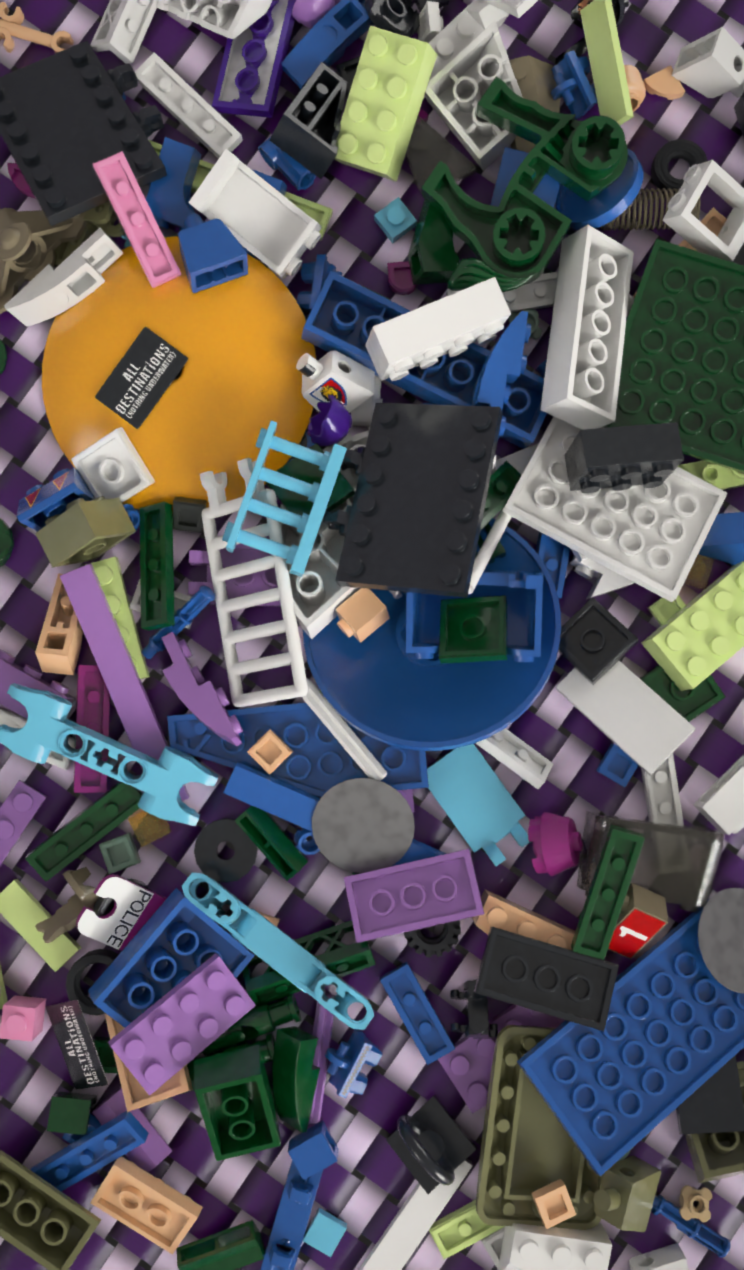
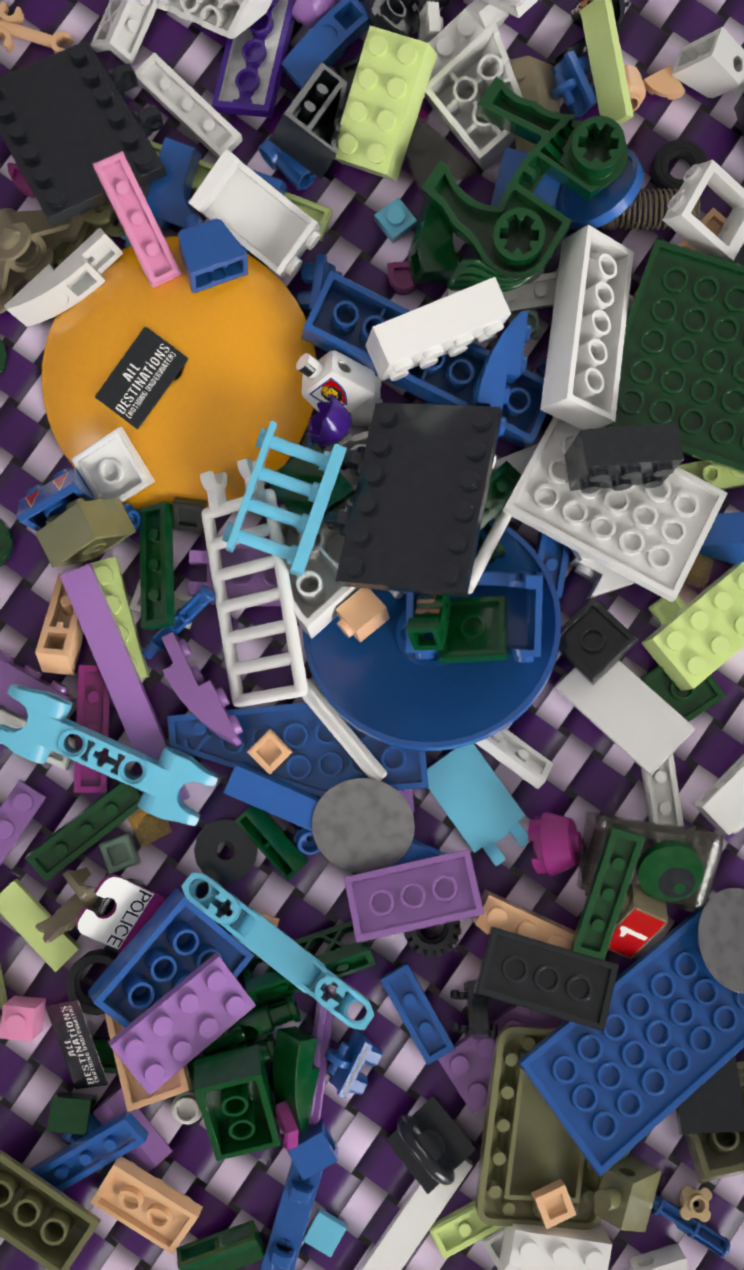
(186, 1108): none -> white plate
(288, 1125): none -> magenta tile
(432, 616): none -> dark green leg
(617, 766): blue plate -> none
(670, 870): none -> dark green tile

